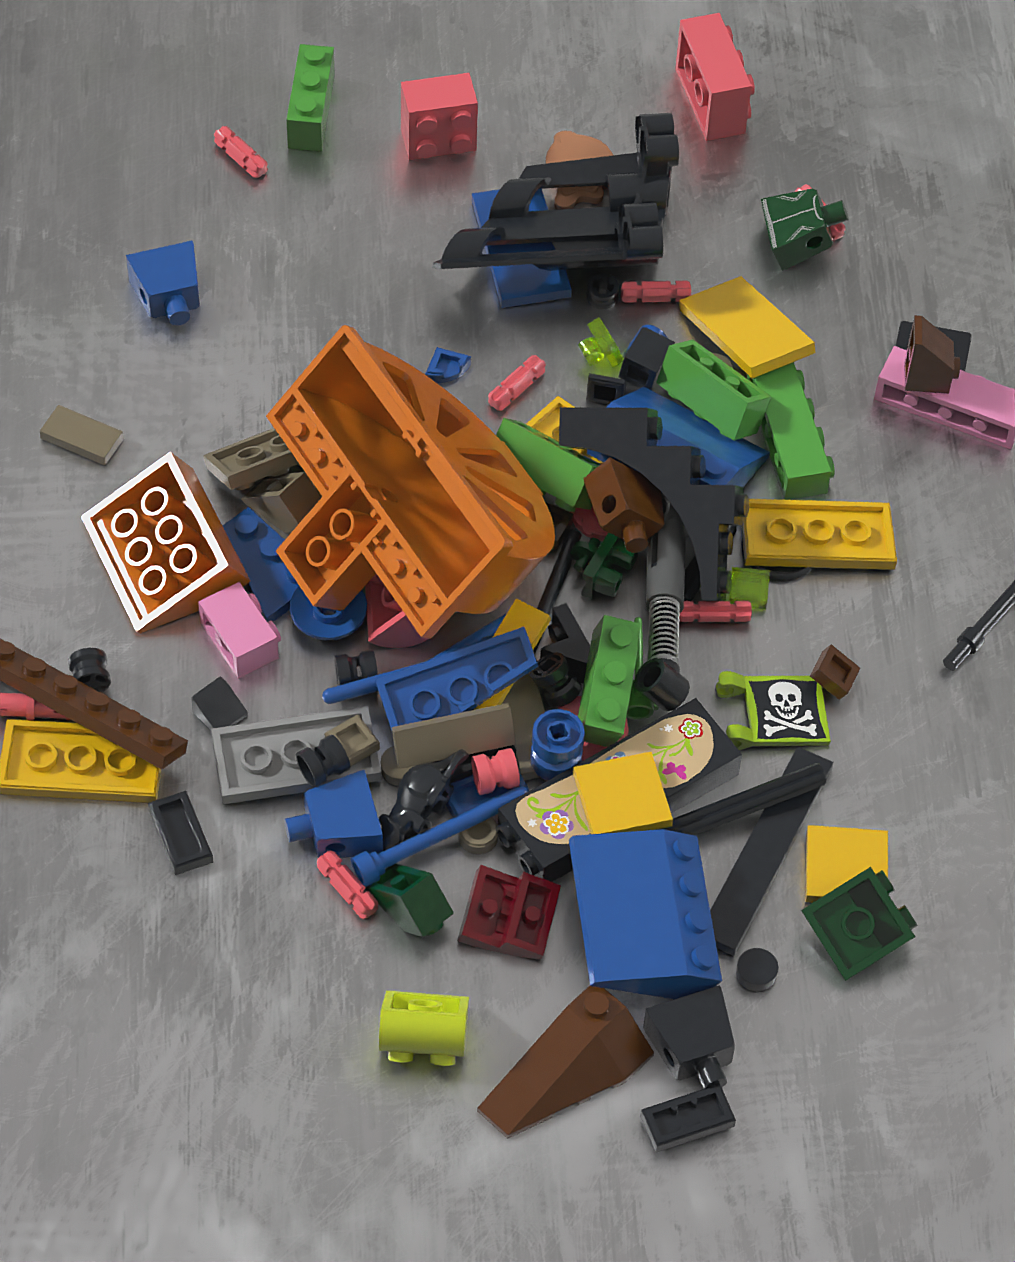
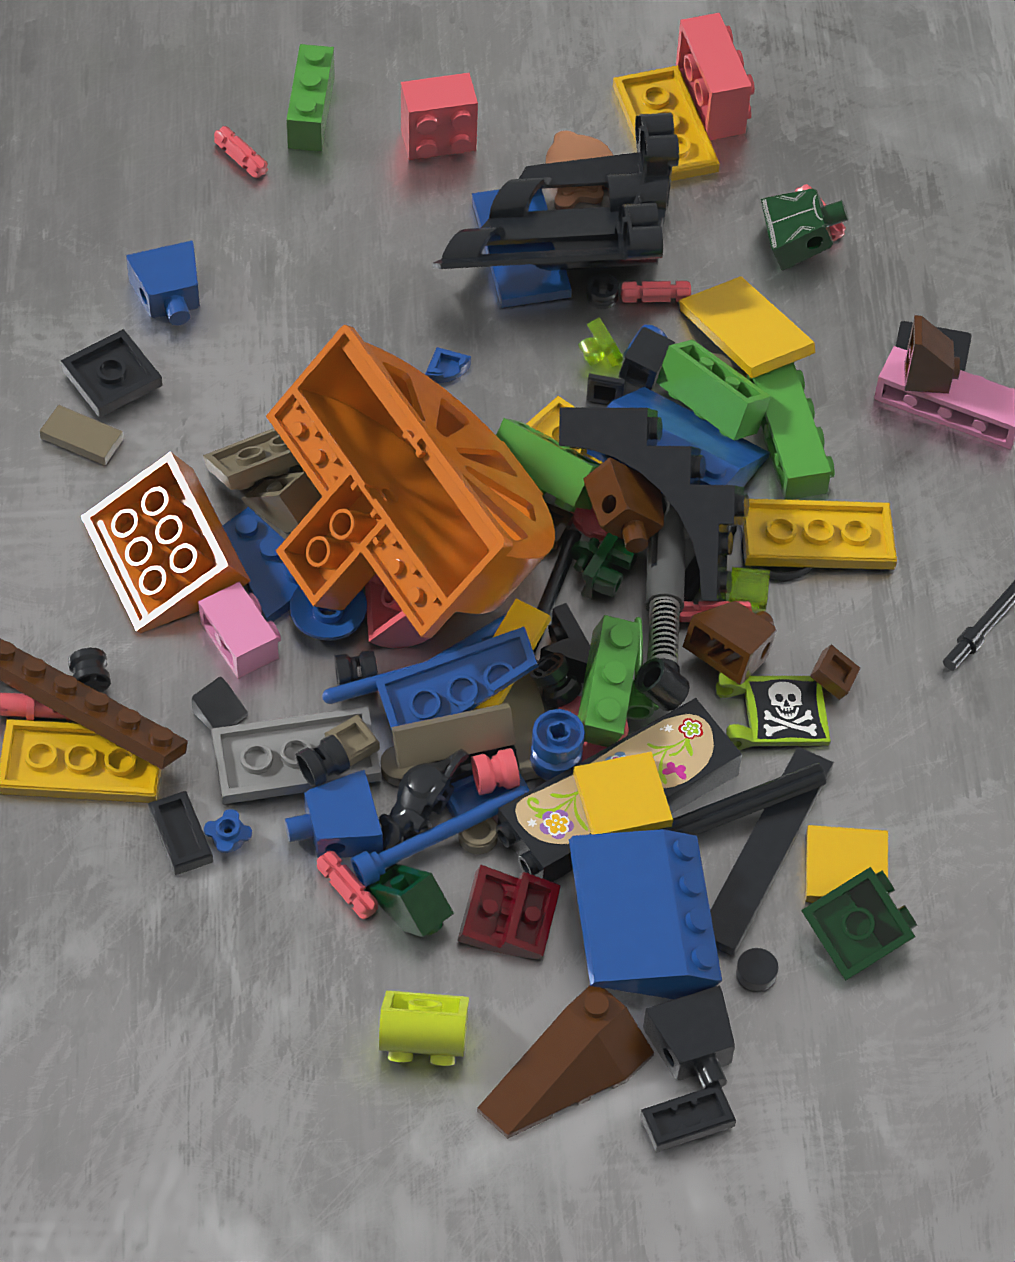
(111, 373): none -> black plate
(228, 841): none -> blue plate
(516, 383): coral axle -> none
(667, 92): none -> yellow tile
(731, 639): none -> reddish brown torso

